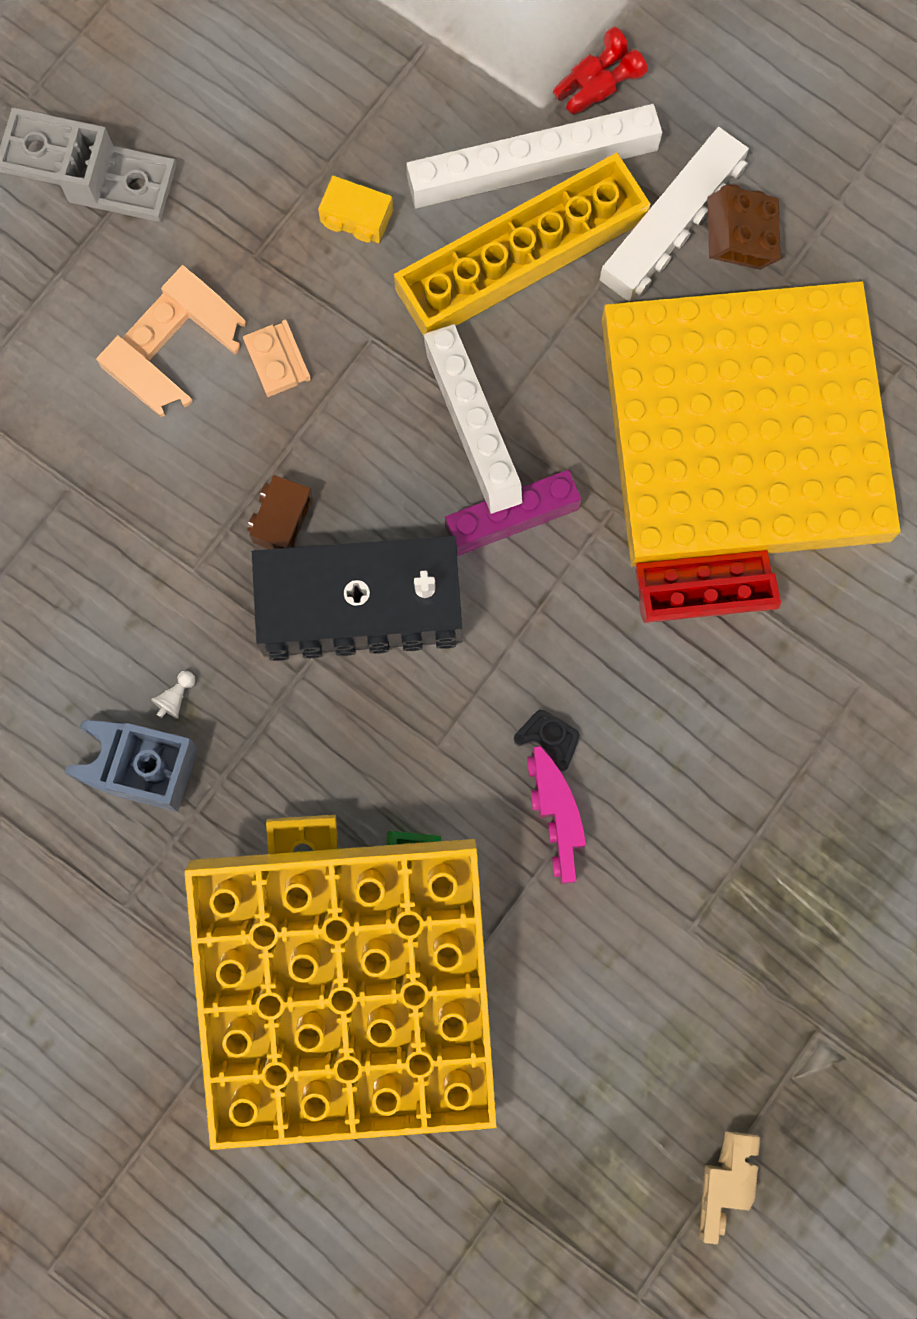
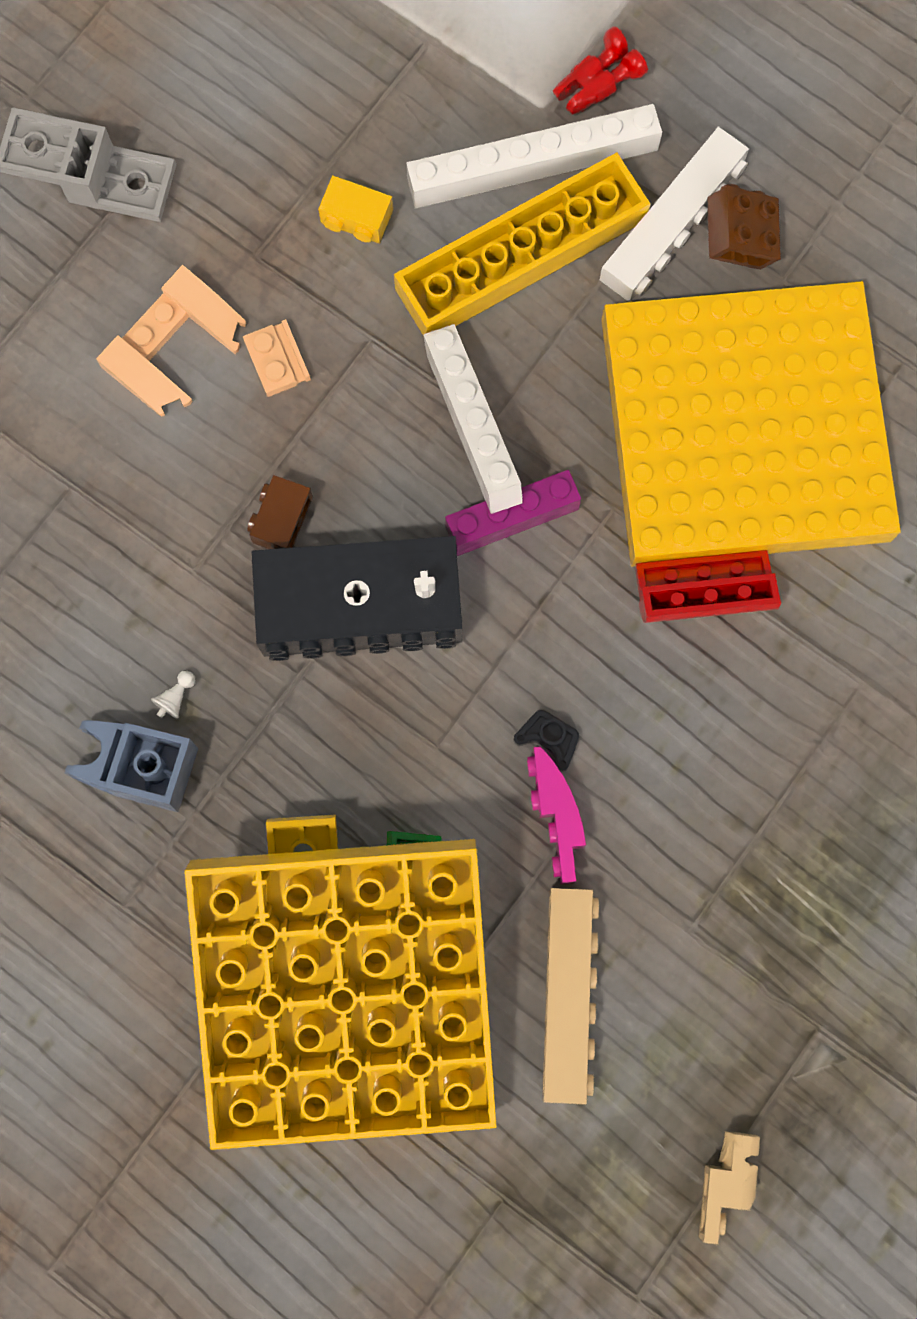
(568, 996): none -> tan brick

